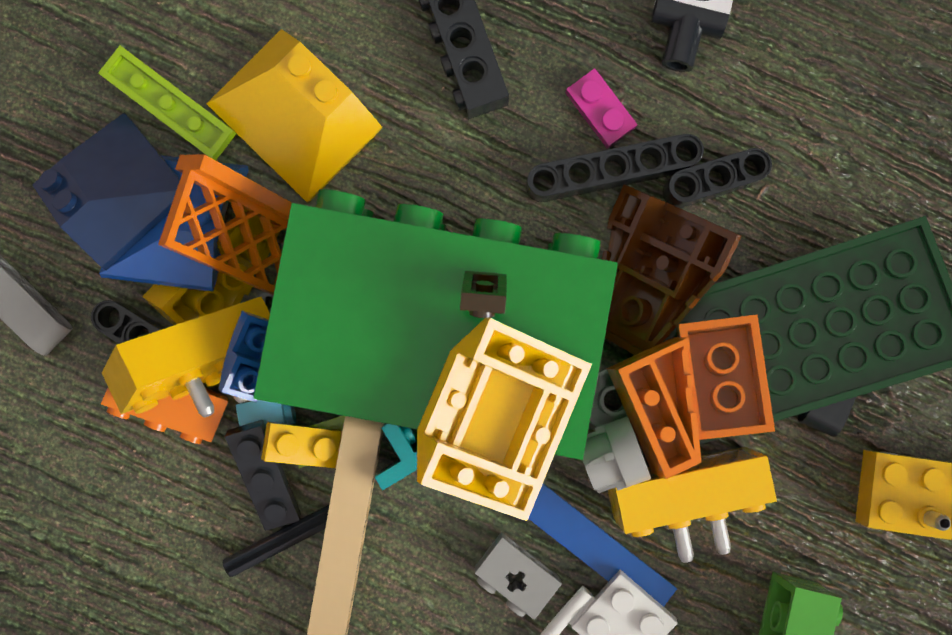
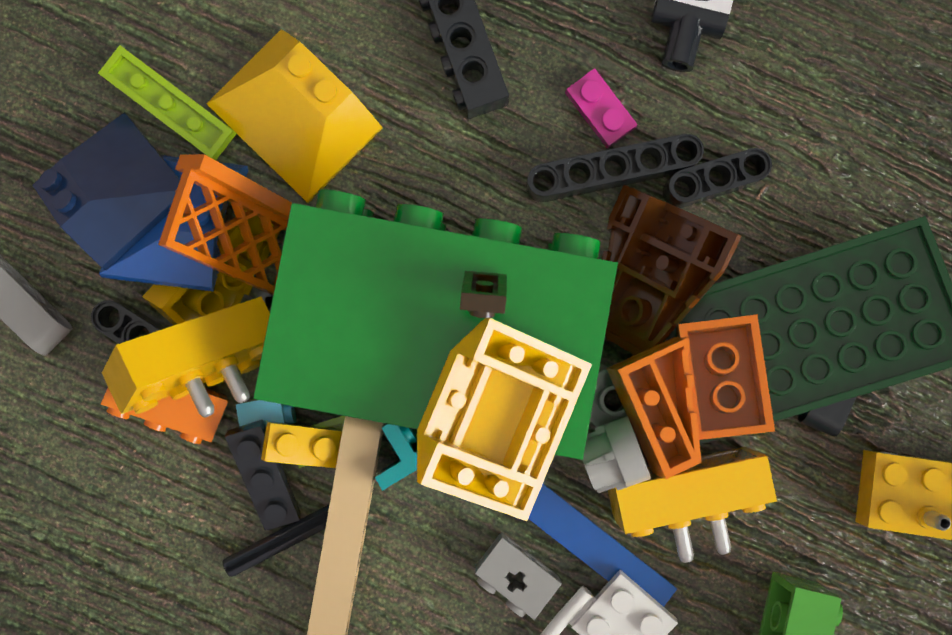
(244, 357): blue slope -> none

